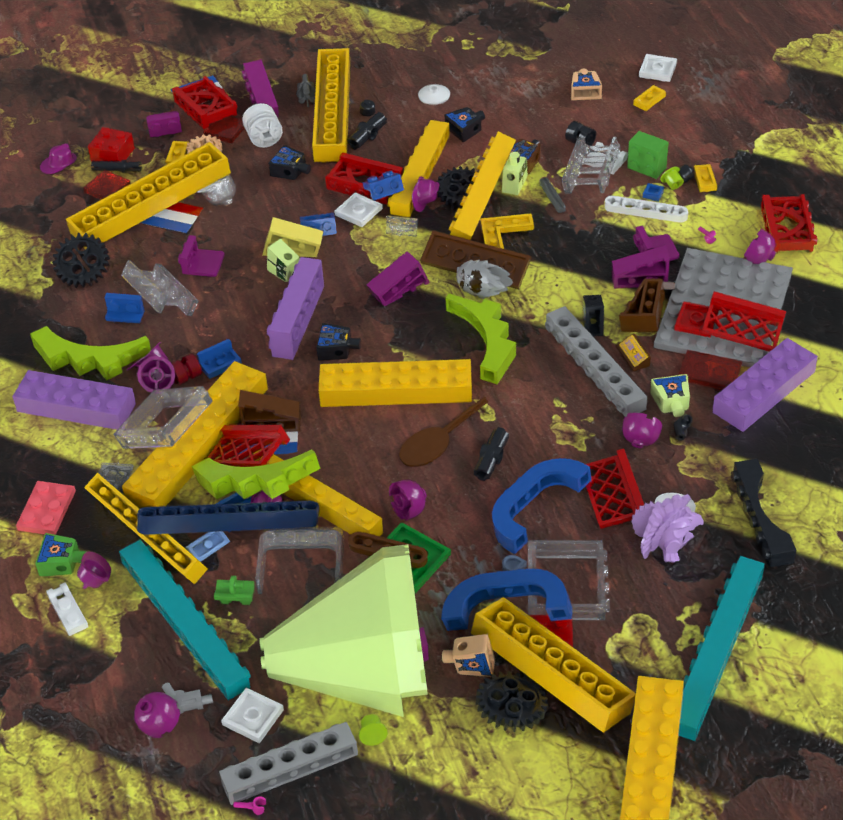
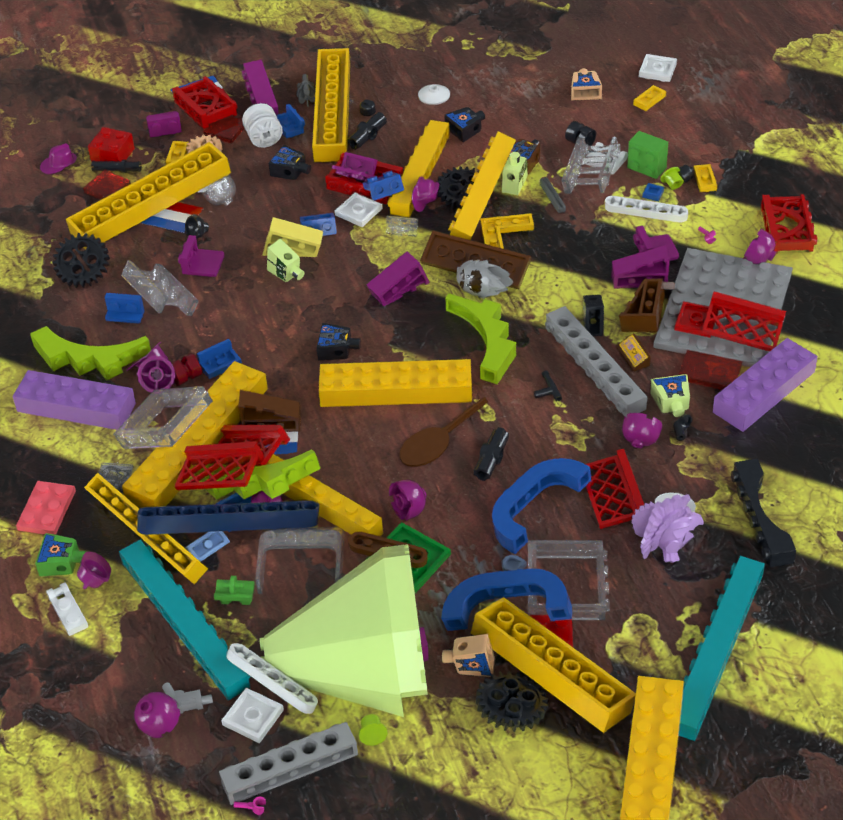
(195, 226): none -> black piece
(219, 455): none -> red fence
(291, 122): none -> blue bracket
(296, 308): medium lavender brick -> none
(299, 697): none -> white beam
(356, 166): none -> magenta bracket
(551, 389): none -> black piece

